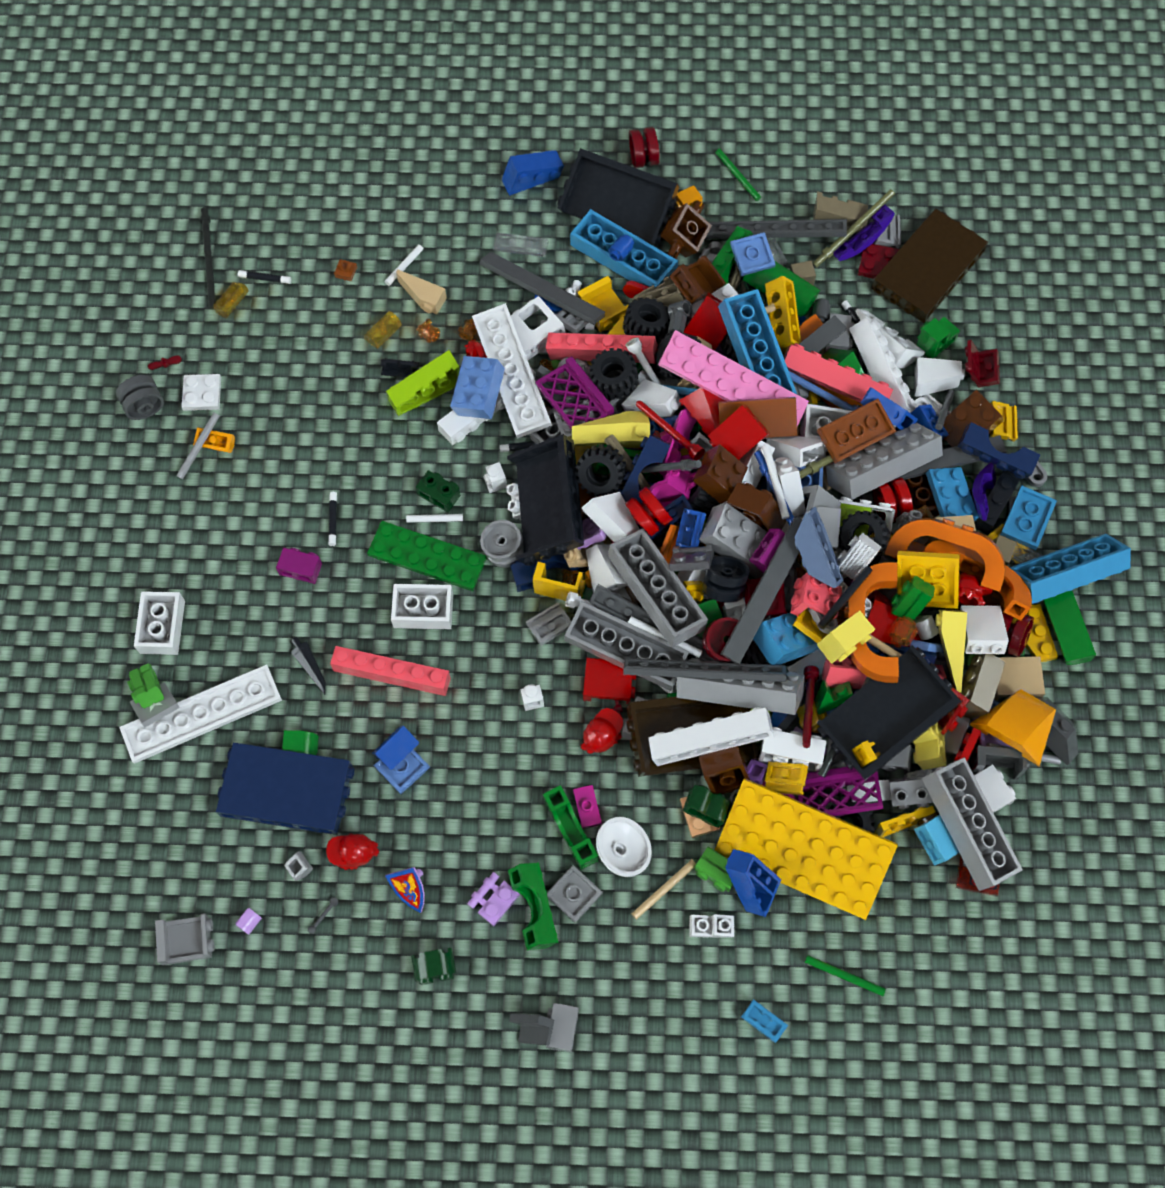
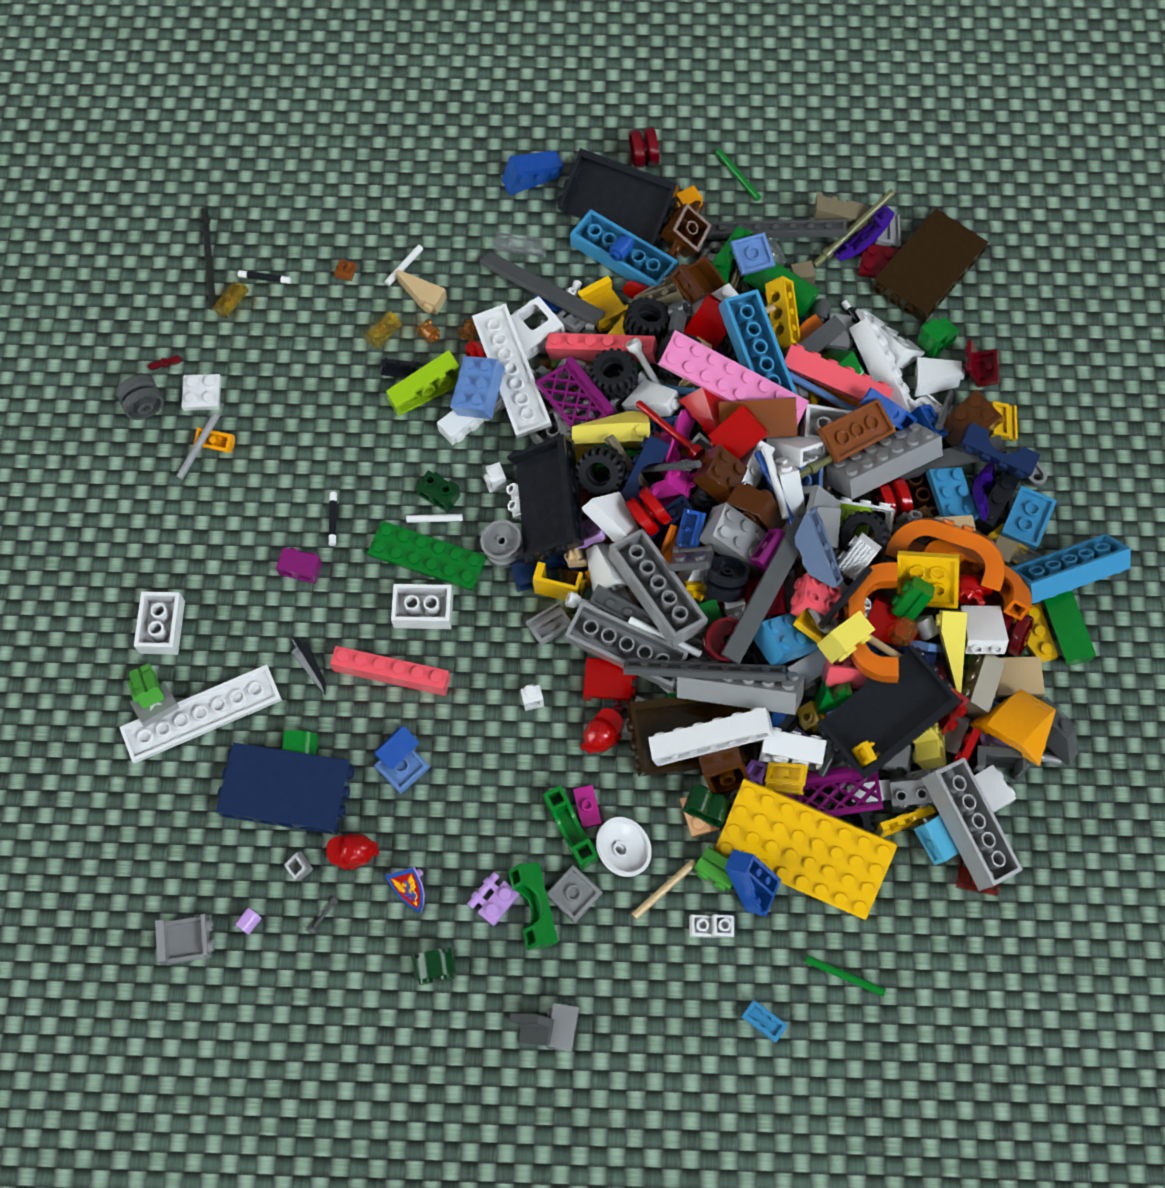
(515, 446): black bar -> none
(811, 675): dark red piece -> none

